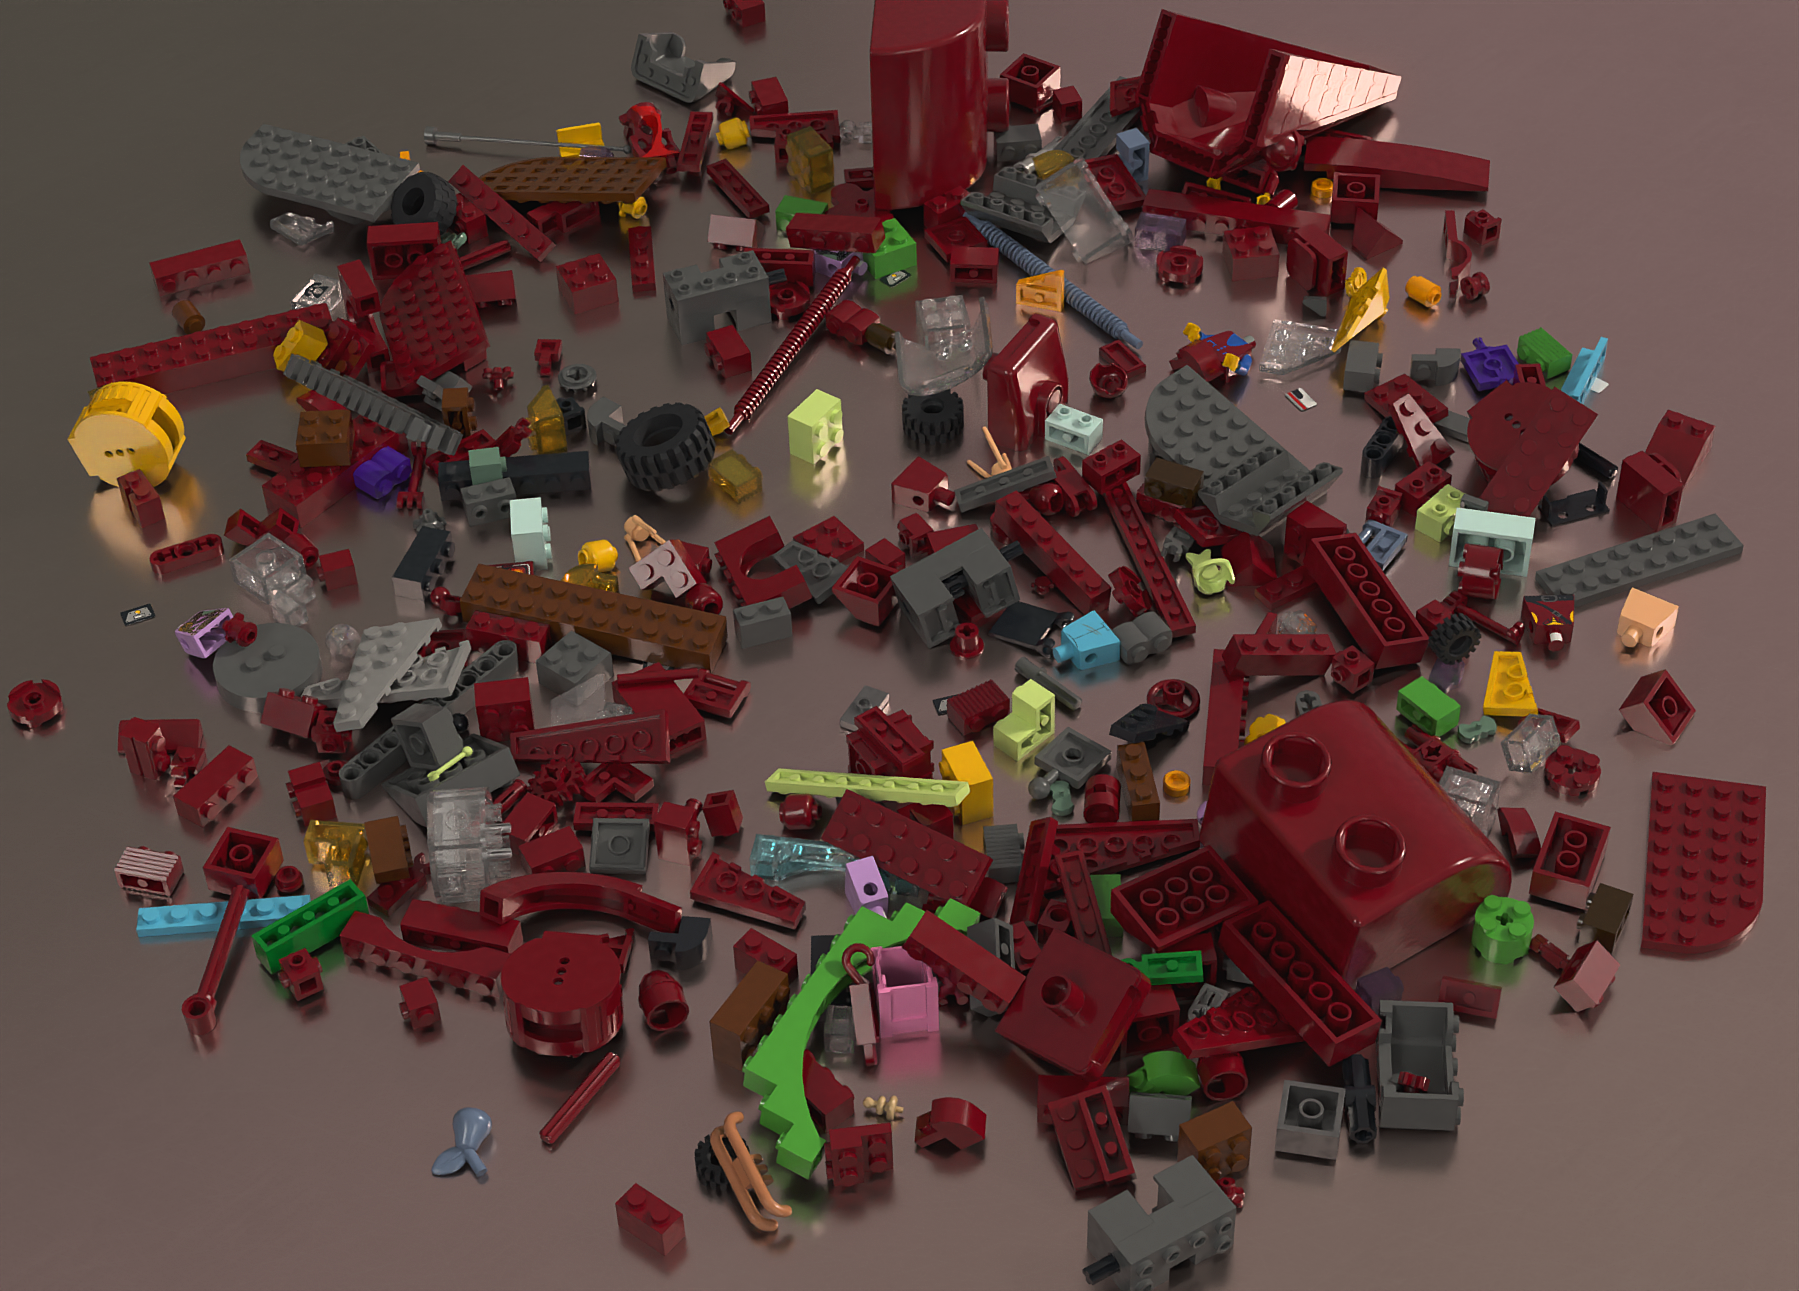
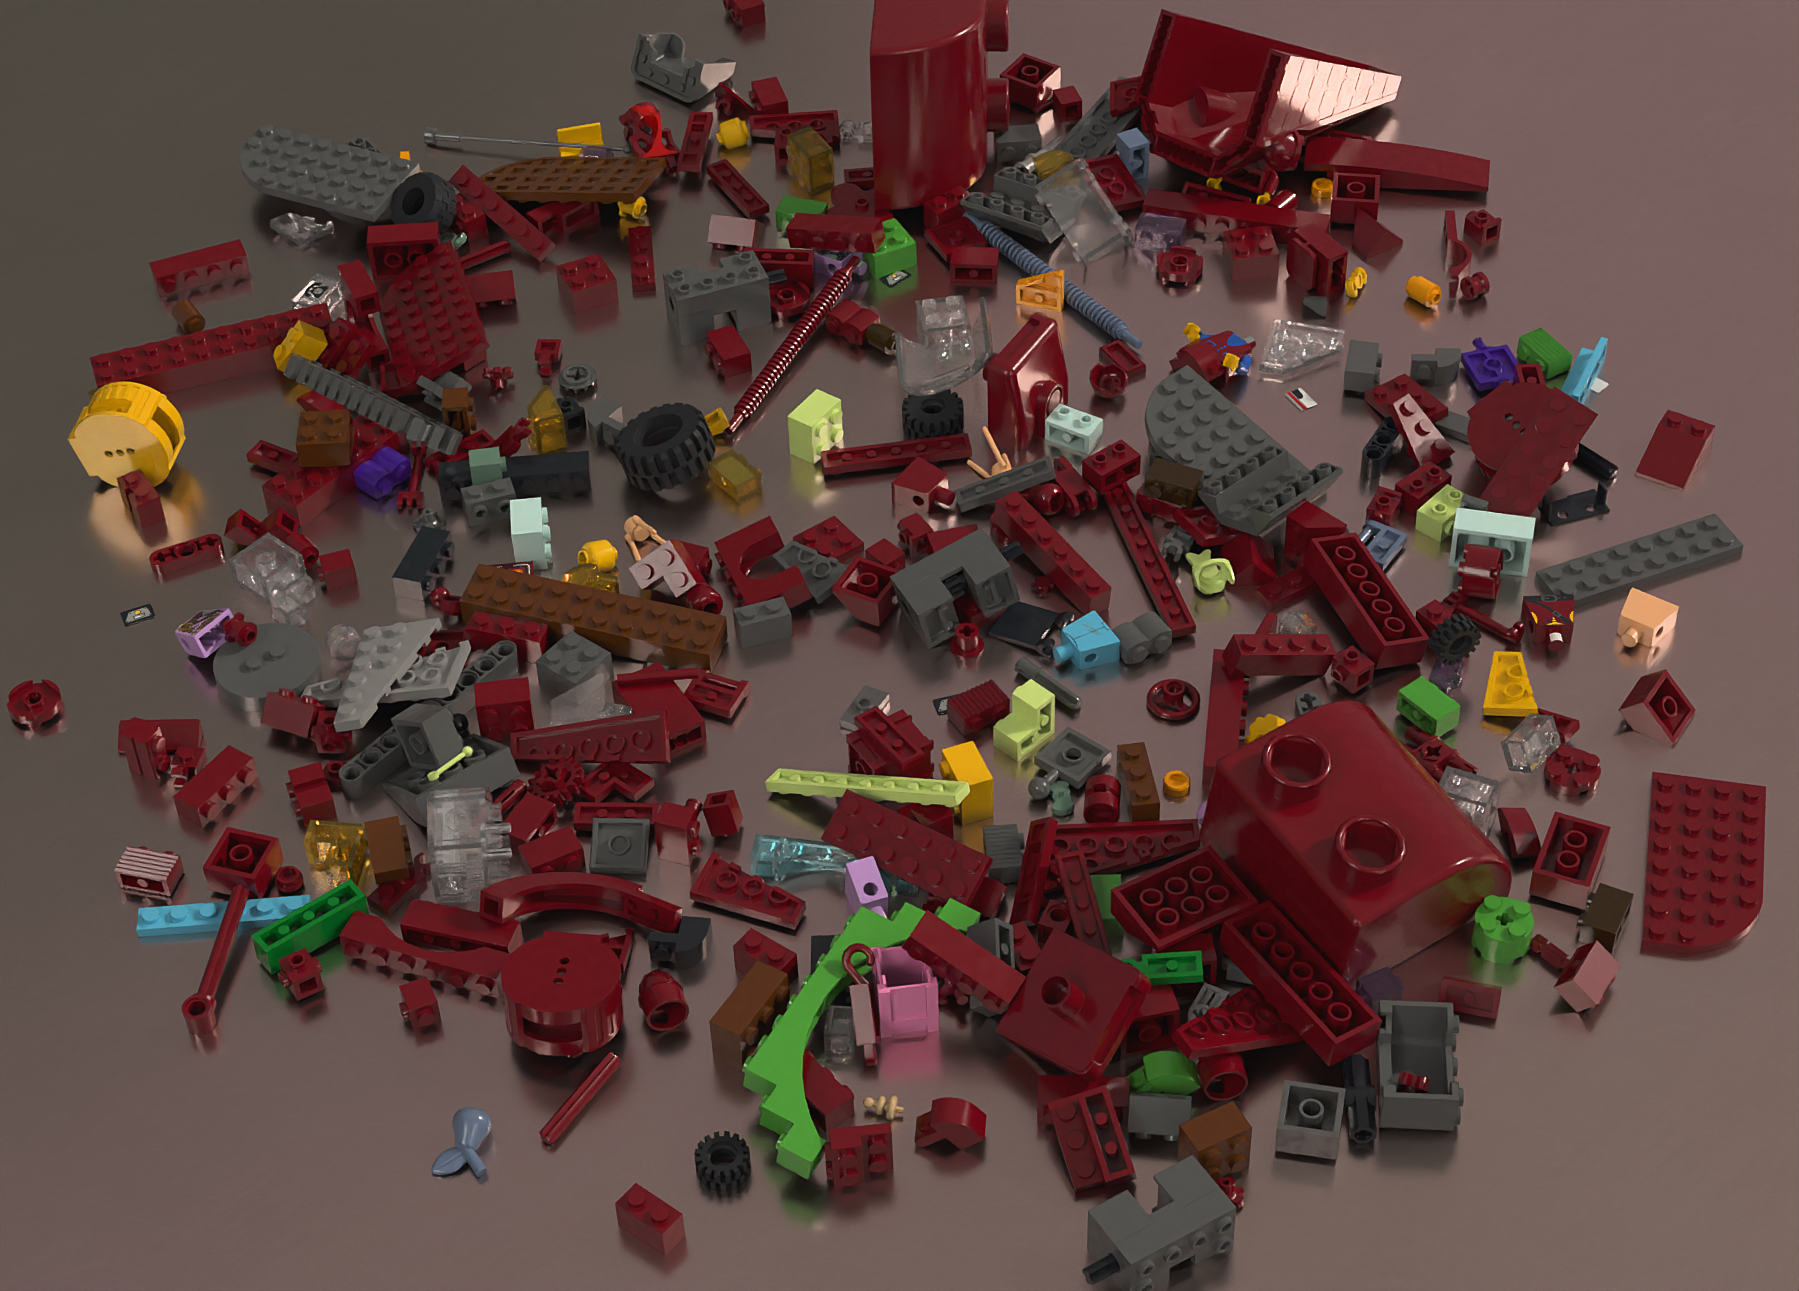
(746, 1174): nougat piece -> none
(800, 812): dark red head -> none
(895, 453): none -> dark red plate
(1129, 592): dark red plate -> none
(1146, 722): black wing -> none
(1364, 307): yellow wedge -> none
(1477, 729): sand green piece -> none
(1650, 489): dark red brick -> none

